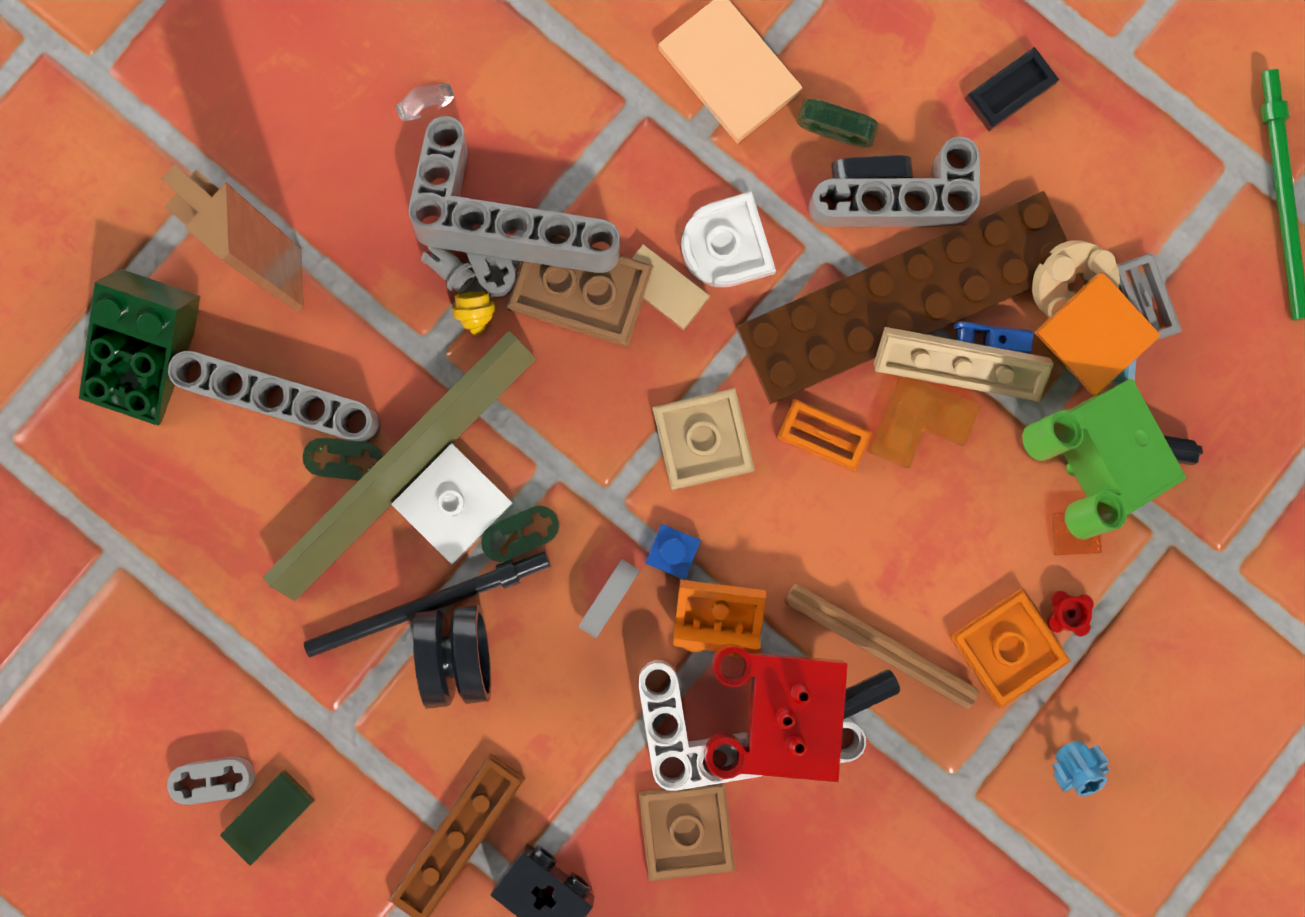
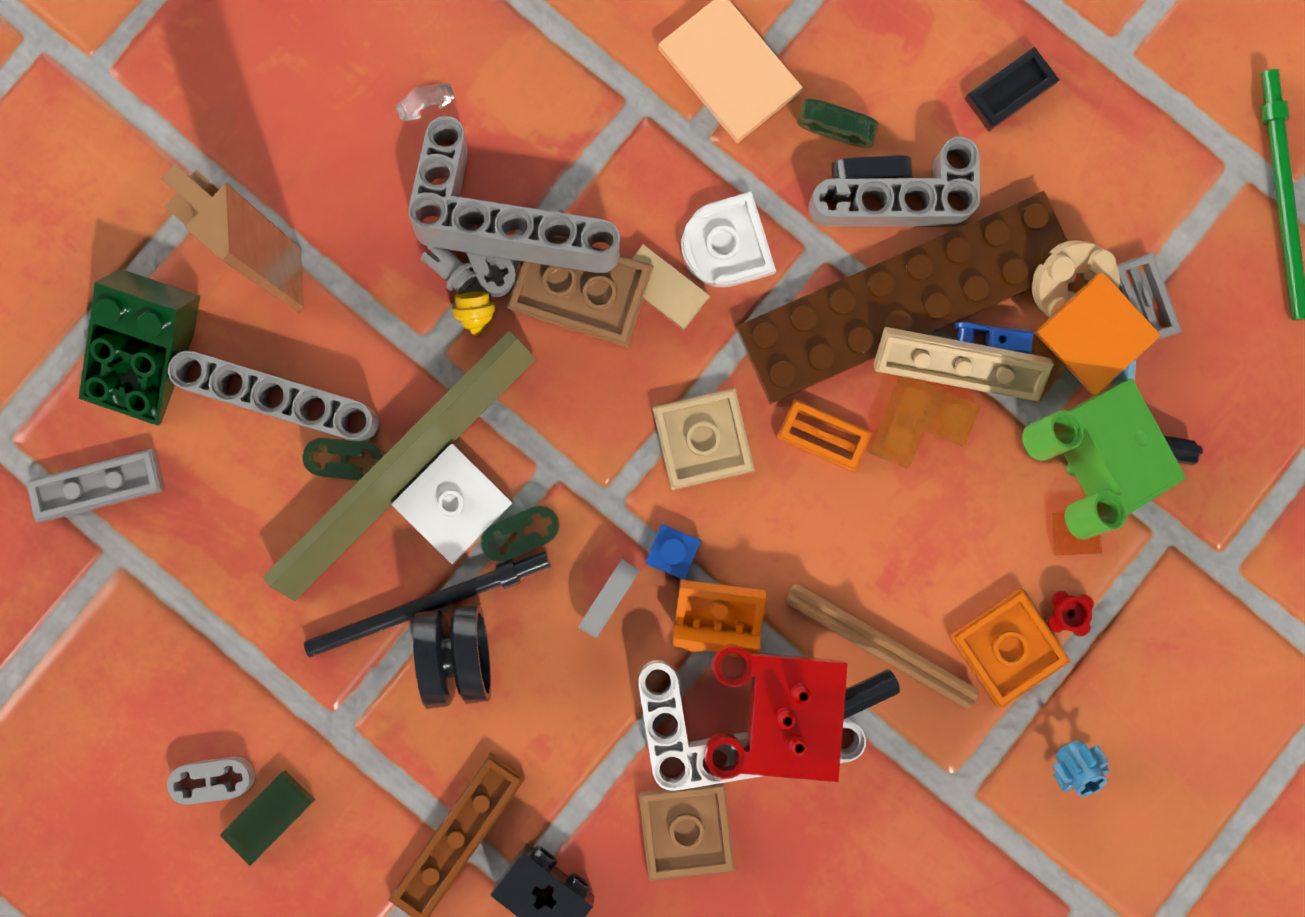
(95, 485): none -> light grey tile

